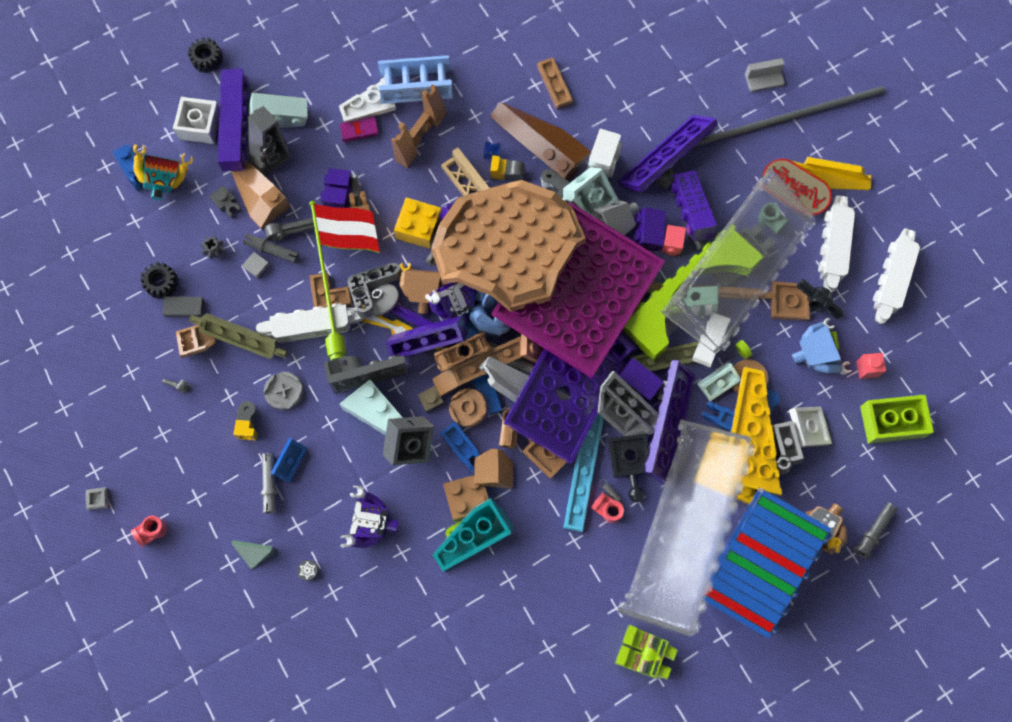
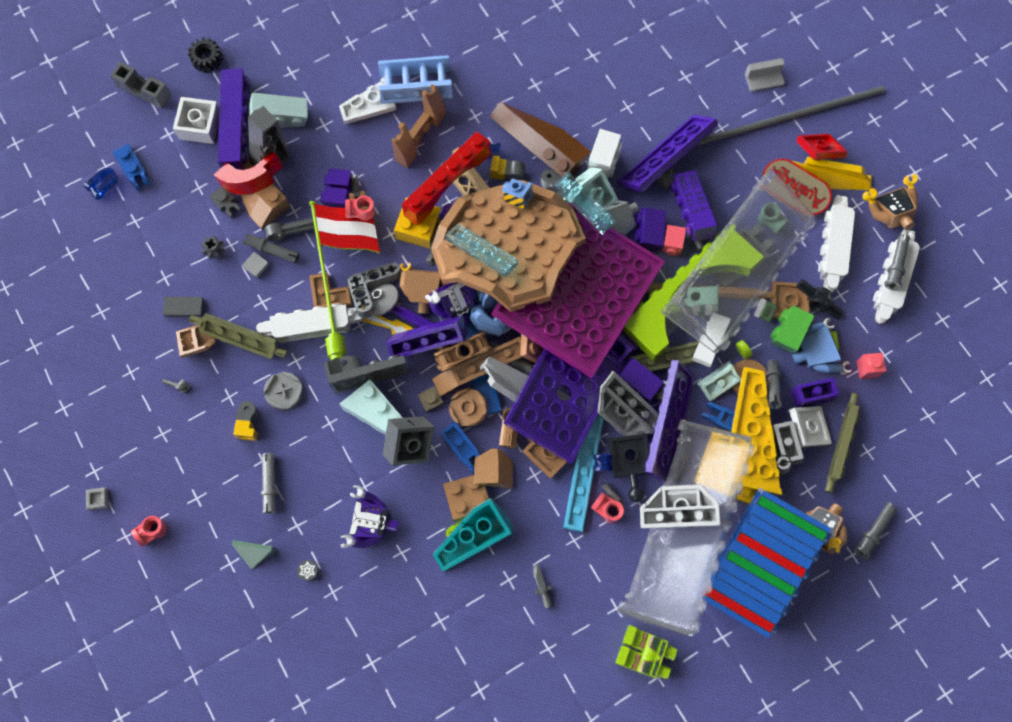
(106, 177): none -> clear blue plate
(148, 90): none -> dark grey arch
(154, 271): black tyre -> none
(159, 173): torso -> none
(249, 180): none -> red arch
(289, 460): blue plate -> none
(354, 206): none -> coral piece
(358, 129): magenta tile -> none
(424, 198): none -> red arch
(481, 250): none -> clear light blue plate
(517, 193): none -> medium blue brick
(543, 589): none -> dark grey piece
(554, 83): medium nougat tile -> none
(584, 203): none -> clear light blue arch
(602, 462): none -> clear blue wheel
(680, 508): none -> light grey wedge
(765, 310): none -> light grey tile
(773, 378): none -> dark grey pin
(791, 329): none -> bright green brick
(814, 392): none -> dark purple brick
(821, 146): none -> red plate
(841, 450): none -> olive plate
(896, 206): none -> torso
(896, 419): lime brick -> none
(897, 270): none -> dark grey pin

